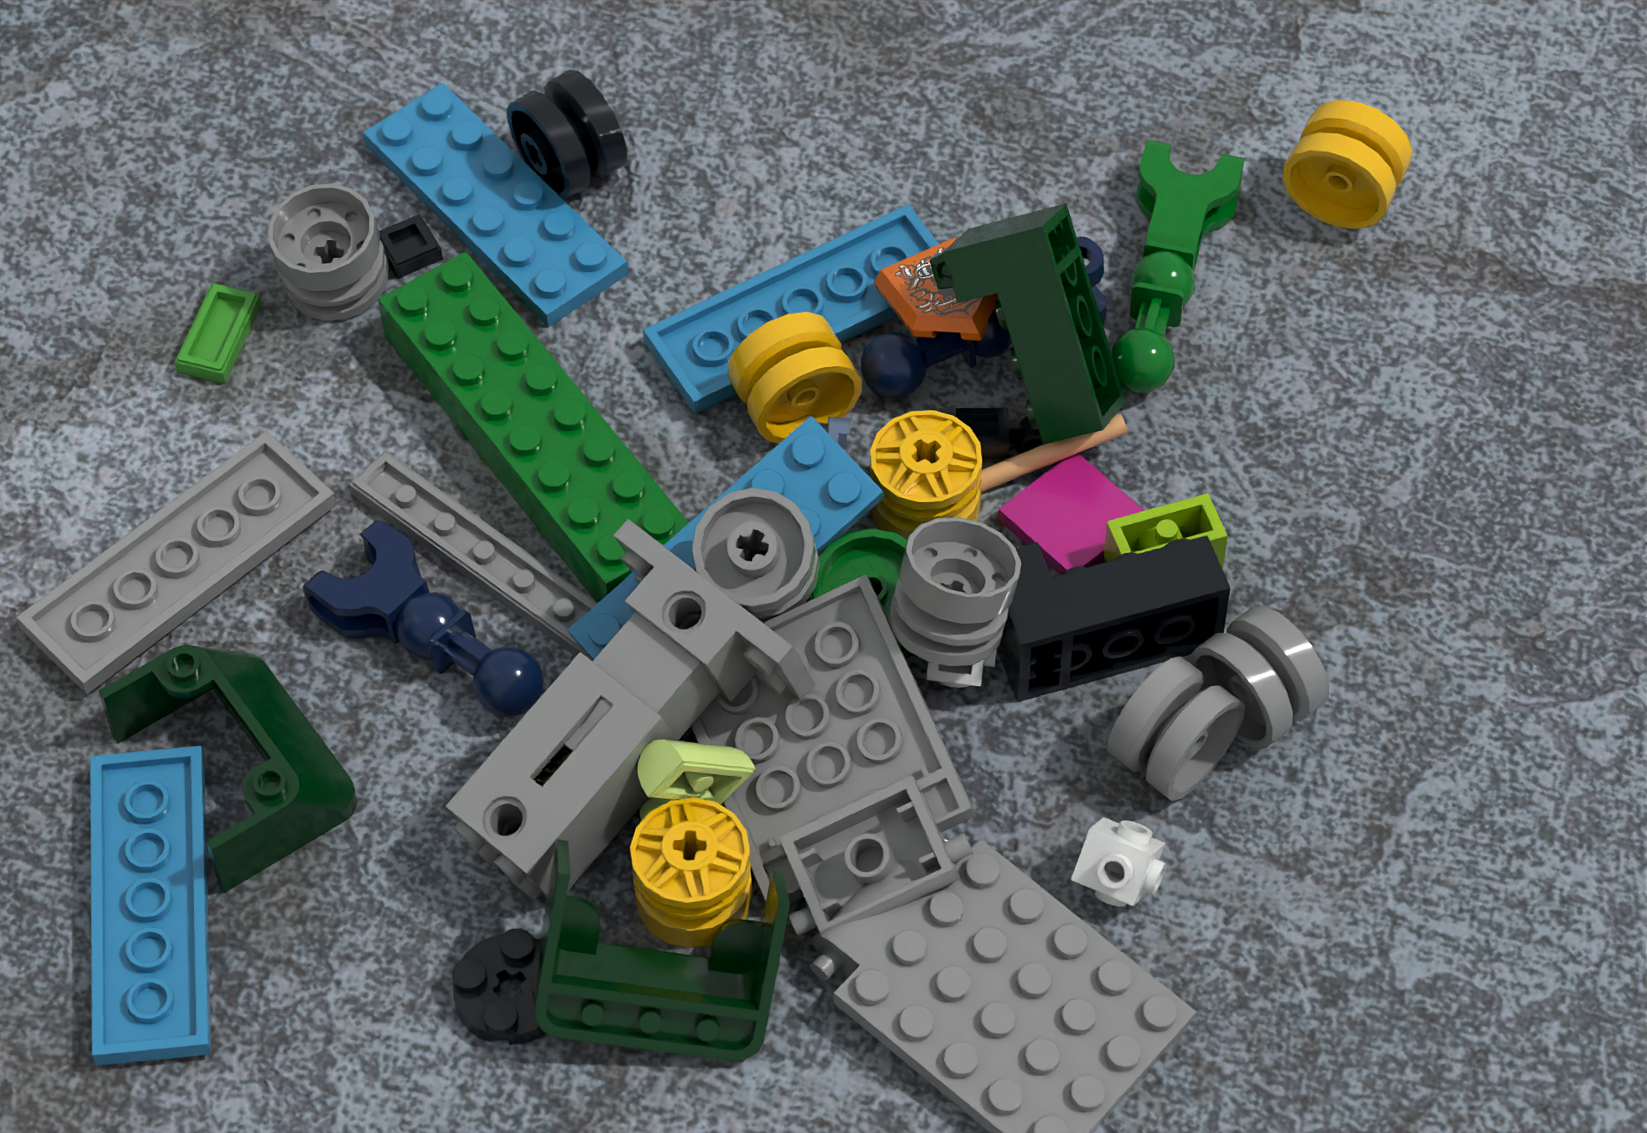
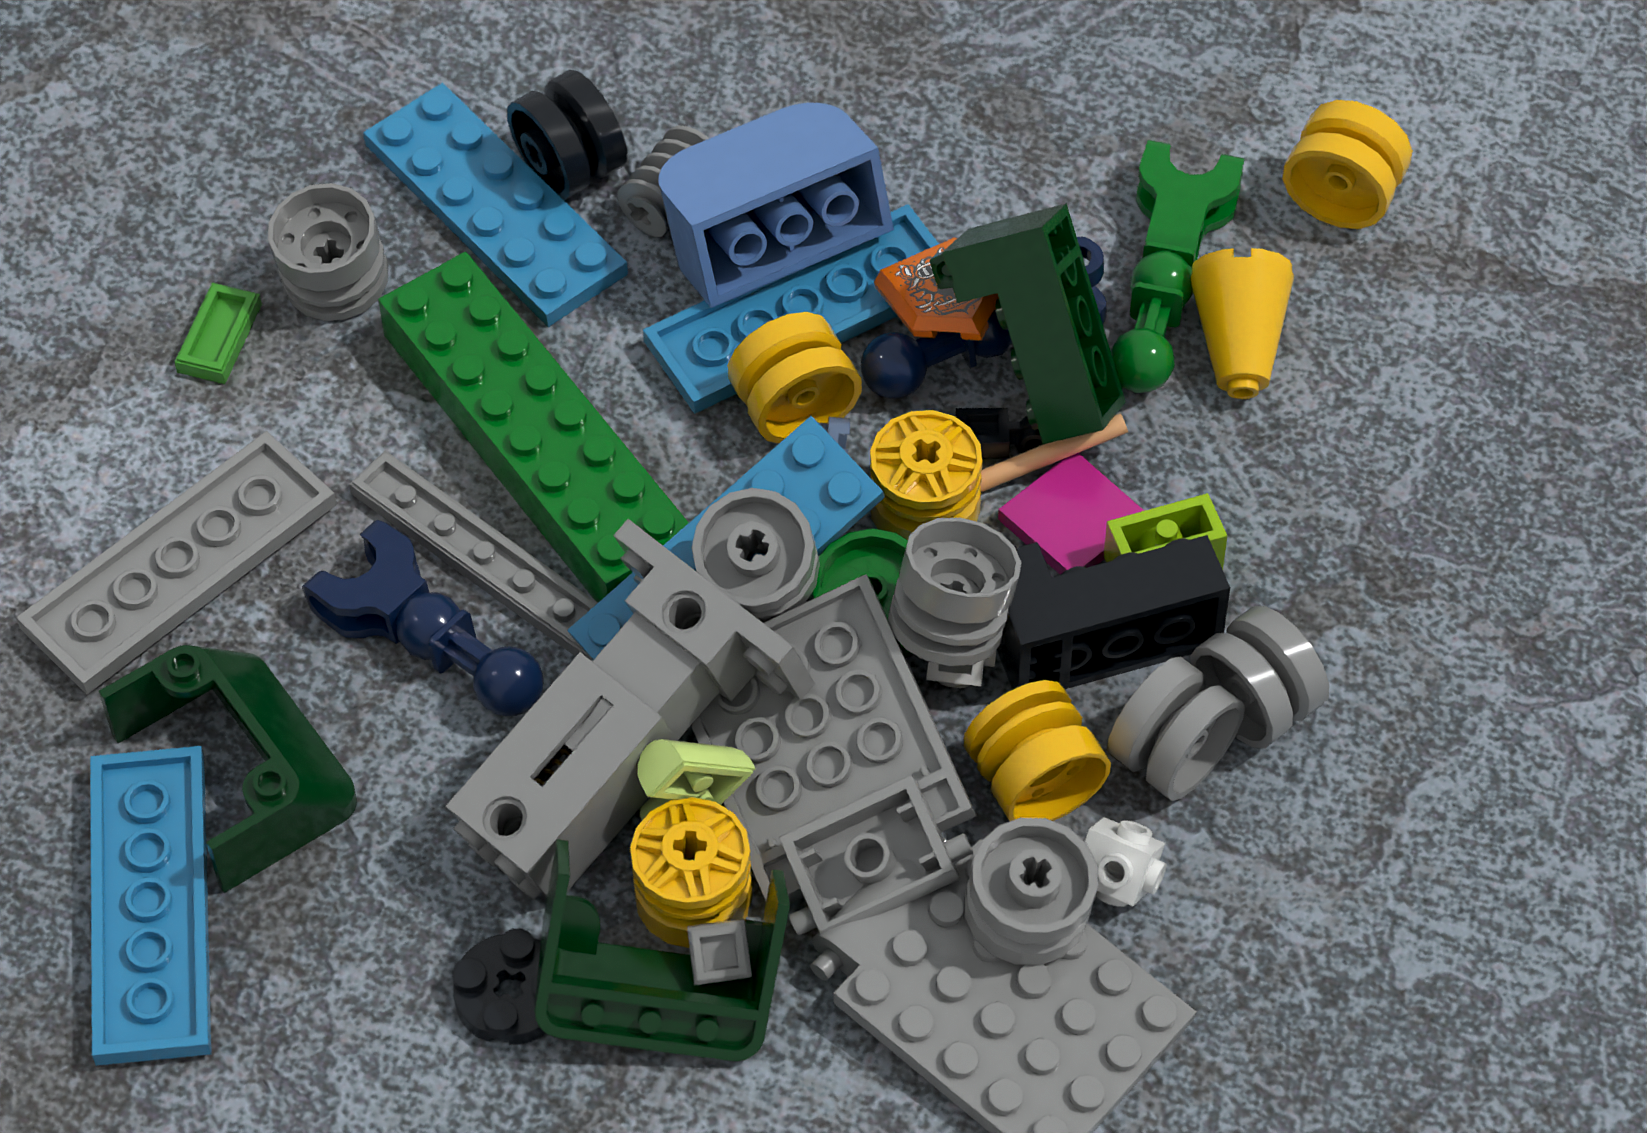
(410, 246): black tile -> none
(641, 194): none -> light grey piece
(719, 951): none -> light grey tile
(772, 199): none -> medium blue brick
(1030, 891): none -> light grey wheel
(1036, 752): none -> yellow wheel
(1242, 315): none -> yellow cone

